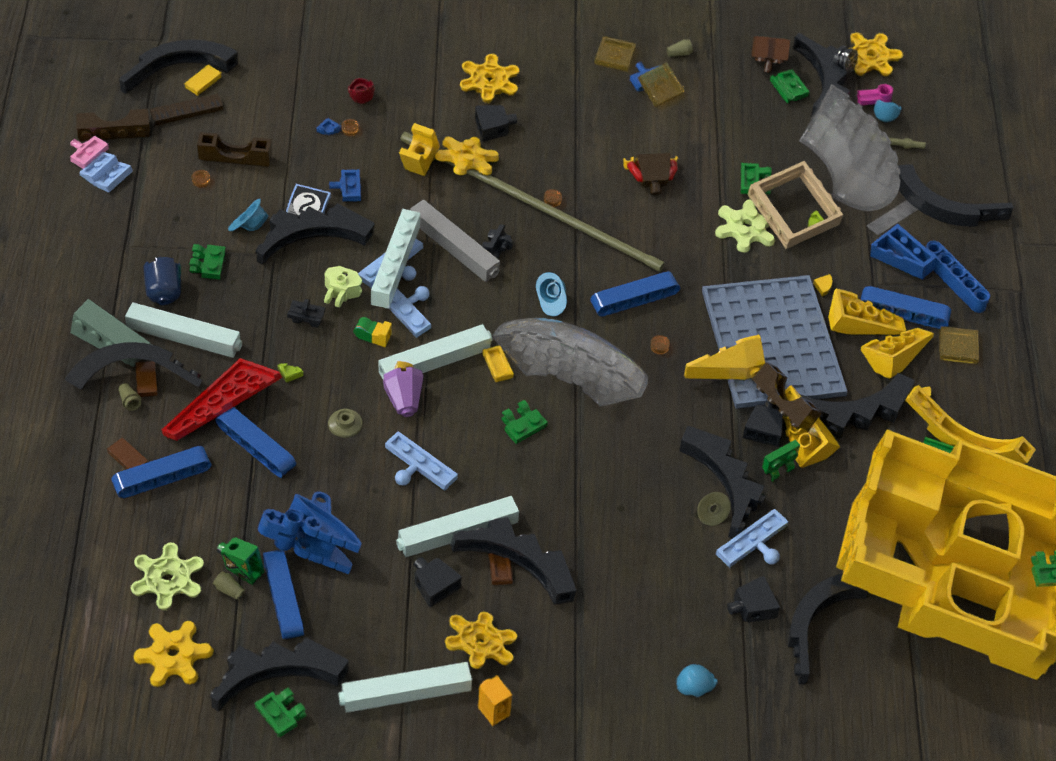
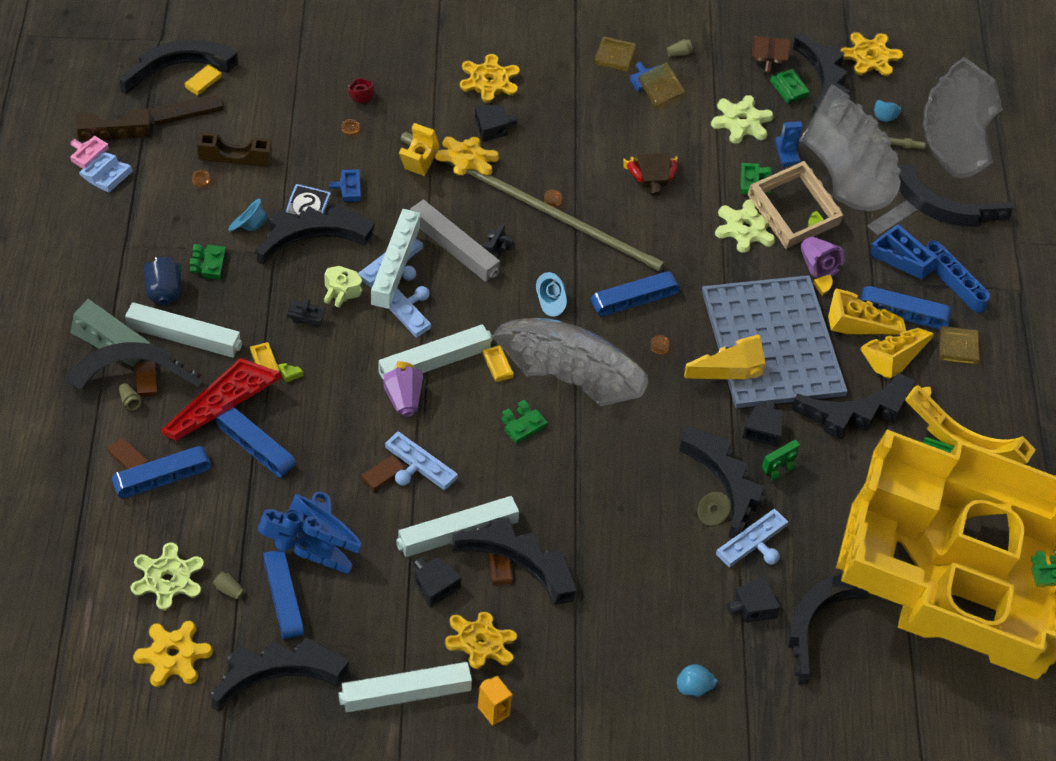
(242, 559): green torso -> none
(263, 356): none -> yellow tile
(277, 715): green plate -> none
(328, 127): blue tile -> none
(345, 428): olive piece -> none
(373, 331): leg -> none
(382, 473): none -> reddish brown tile
(738, 126): none -> yellowish green plate
(772, 382): dark brown arch -> none
(788, 143): none -> blue bracket
(815, 443): yellow wedge -> none
(822, 257): none -> medium lavender cone
(845, 58): black wheel -> none
(882, 93): dark pink piece -> none
(958, 116): none -> clear brick

